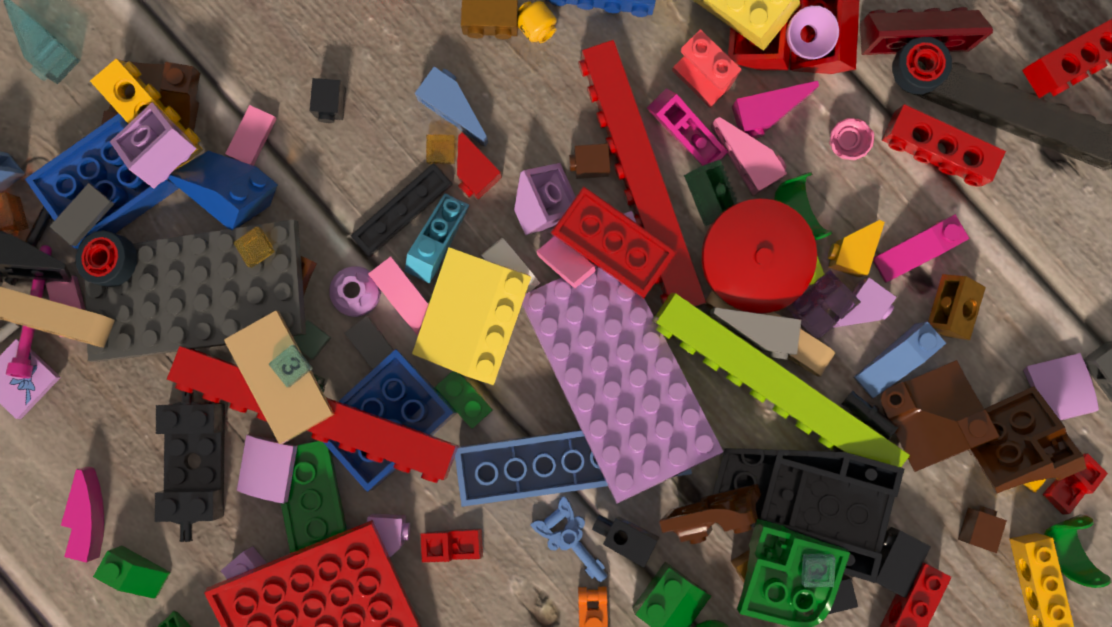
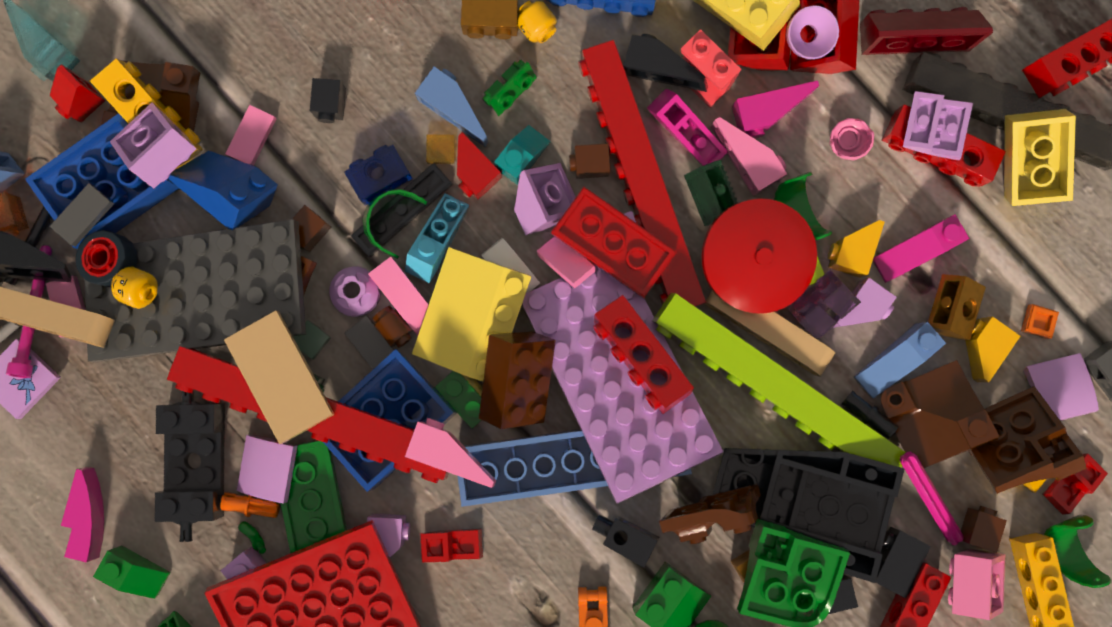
(74, 95): none -> red slope
(134, 287): none -> yellow head
(249, 505): none -> orange axle
(253, 535): none -> green piece
(254, 247): clear yellow tile -> none
(290, 366): clear light blue tile -> none
(311, 228): none -> reddish brown brick
(367, 213): none -> green piece
(392, 327): none -> reddish brown brick
(394, 174): none -> clear blue brick
(444, 451): none -> bright pink slope
(516, 379): none -> reddish brown brick
(518, 79): none -> green hinge
(521, 153): none -> teal slope
(569, 537): medium blue piece -> none
(622, 315): none -> red brick
(656, 62): none -> black slope
(763, 331): light grey slope -> none
(818, 570): clear light blue tile -> none
(931, 498): none -> dark pink axle
(932, 54): wheel -> none
(937, 125): none -> lavender slope
(977, 584): none -> bright pink brick
(989, 347): none -> yellow slope
(1039, 157): none -> light yellow brick
(1040, 321): none -> orange tile

